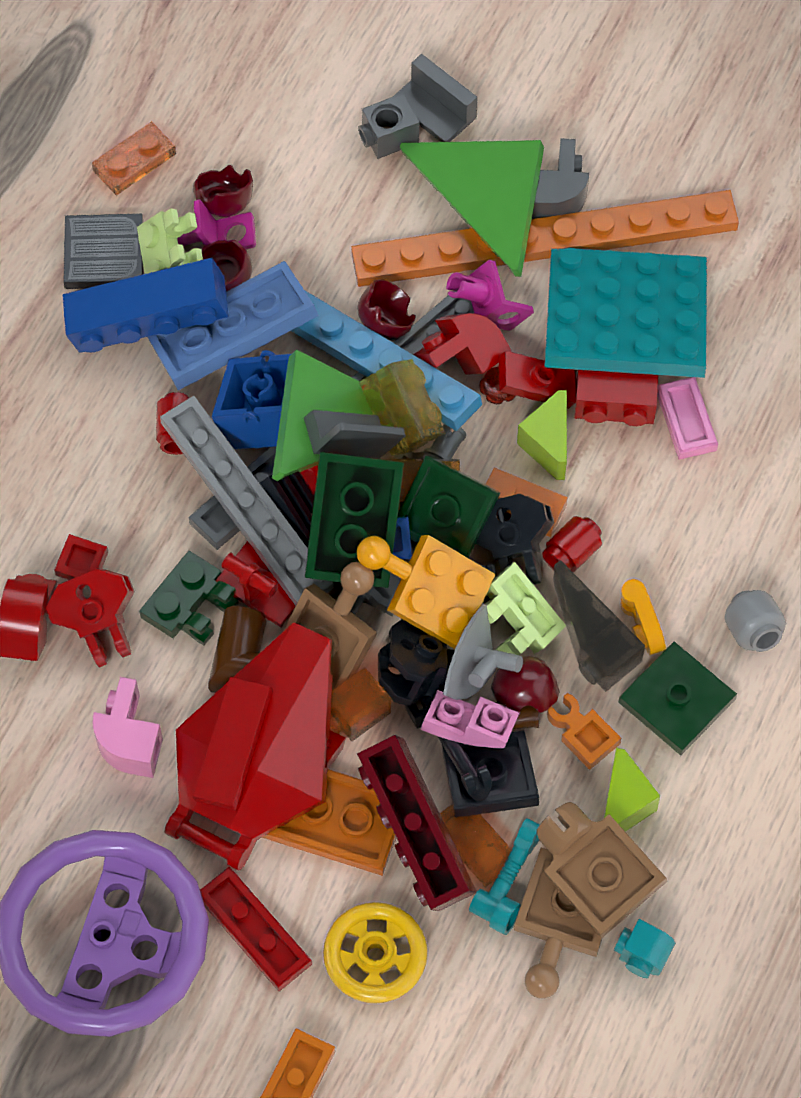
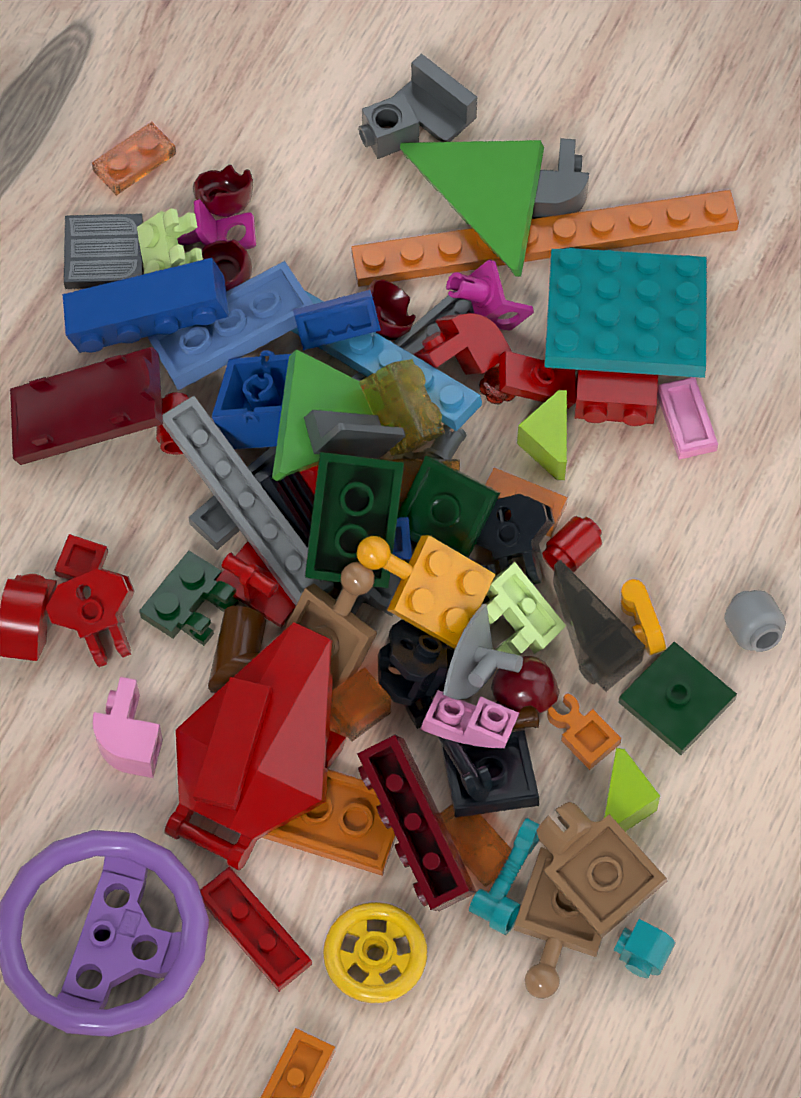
(86, 406): none -> dark red piece
(336, 319): none -> blue plate

